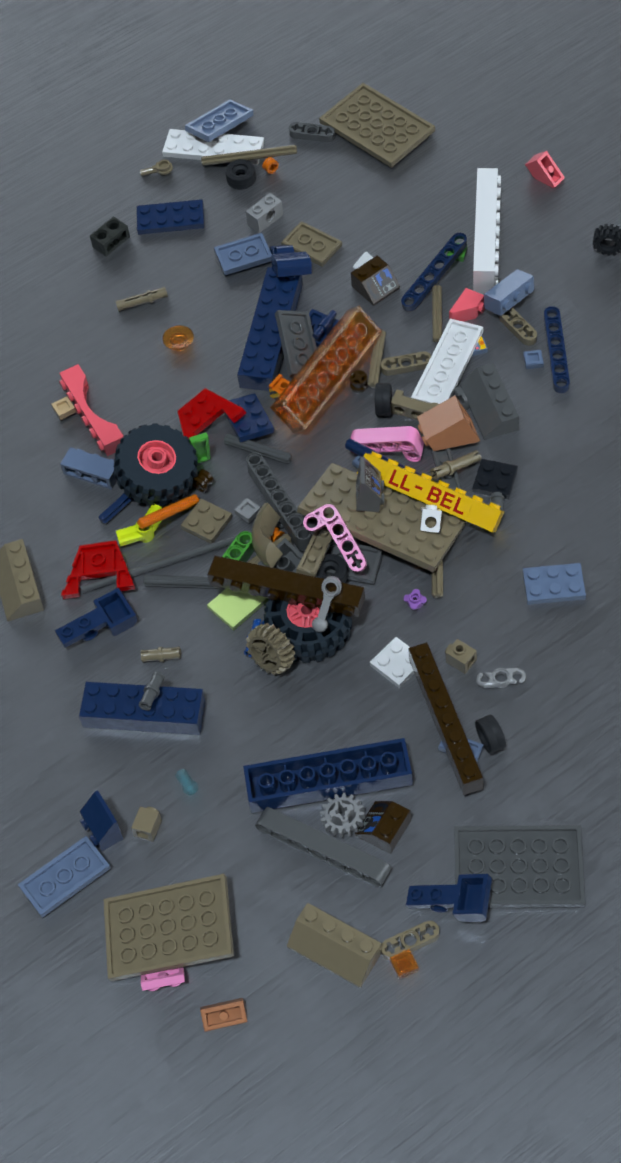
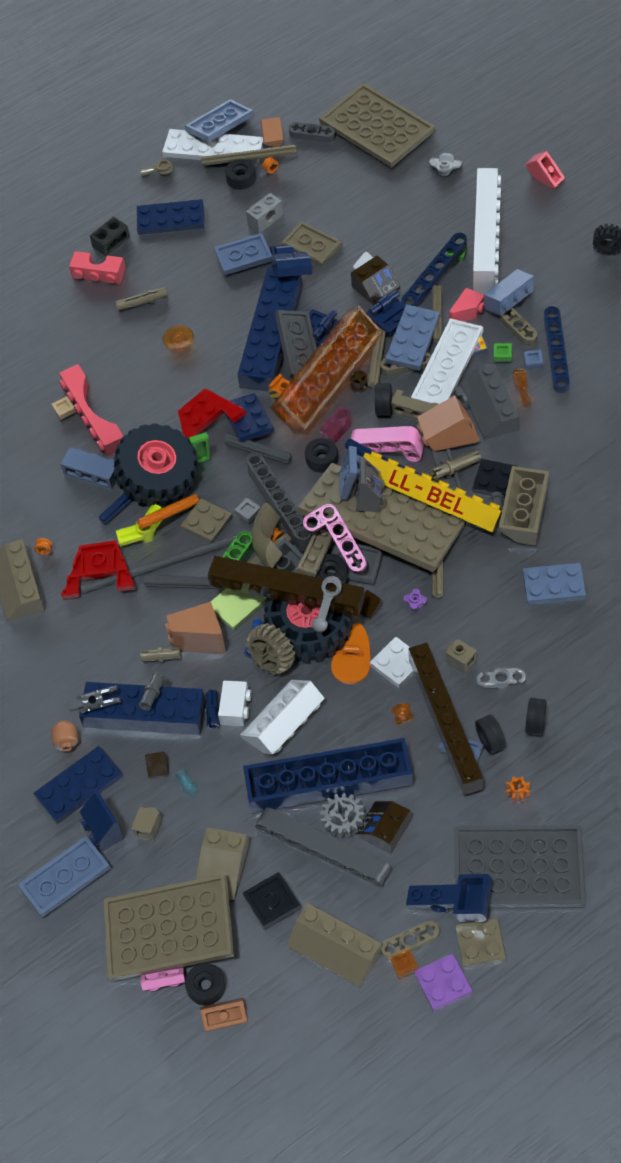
(43, 546): none -> orange bush
(64, 736): none -> nougat head
(77, 784): none -> dark blue plate
(83, 701): none -> dark grey hinge
(109, 271): none -> coral arch
(110, 611): dark blue plate -> none
(156, 765): none -> dark brown slope
(196, 630): none -> nougat slope
(203, 480): dark brown wheel -> none
(207, 996): none -> black tyre
(212, 709): none -> dark blue axle
(223, 854): none -> dark tan slope
(233, 703): none -> white brick
(271, 900): none -> black plate
(272, 132): none -> nougat slope
(283, 716): none -> white slope
(317, 446): none -> black tyre
(336, 424): none -> clear pink piece
(349, 472): none -> sand blue plate
(353, 660): none -> orange shield
(371, 604): none -> dark brown slope
(387, 312): none -> dark blue plate
(402, 707): none -> clear orange plate
(412, 337): none -> sand blue plate
(430, 511): white bracket -> none
(443, 982): none -> medium lavender plate
(445, 164): none -> light grey plate
(480, 943): none -> dark tan plate
(502, 352): none -> bright green plate
(517, 795): none -> orange gear
(520, 381): none -> clear orange piece
(524, 504): none -> dark tan slope
(535, 716): none -> black tyre

